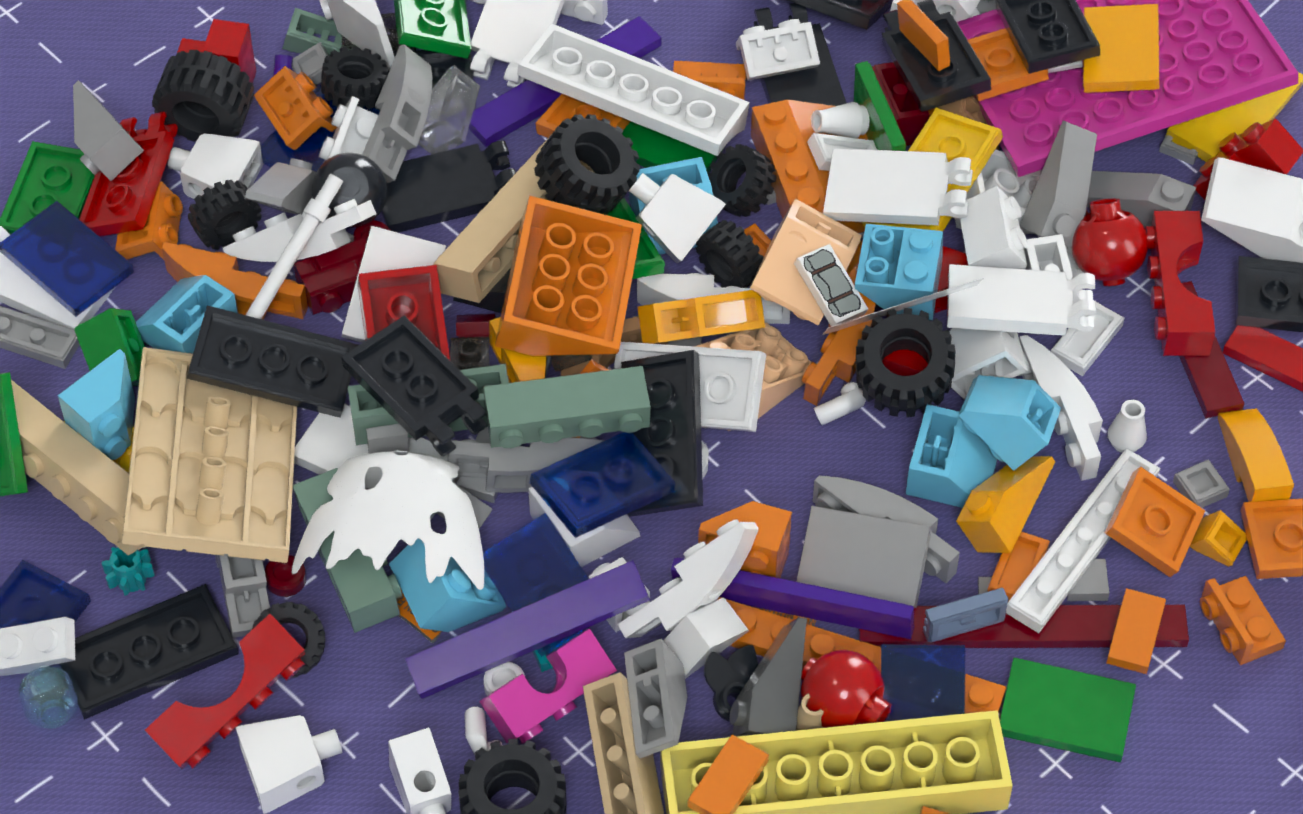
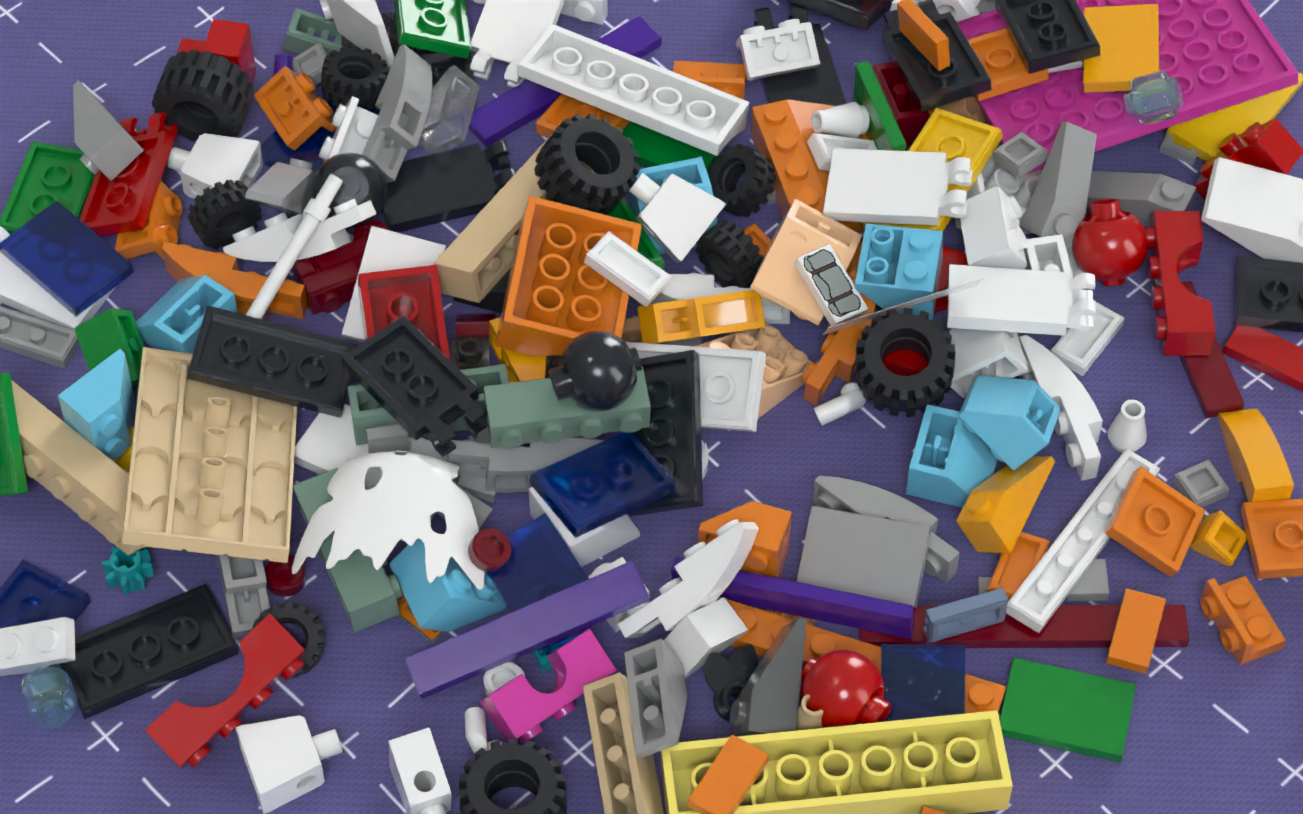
(489, 549): none -> dark red tile
(596, 371): none -> black brick
(627, 269): none -> white tile
(1020, 154): none -> light grey tile
(1154, 97): none -> clear light blue head

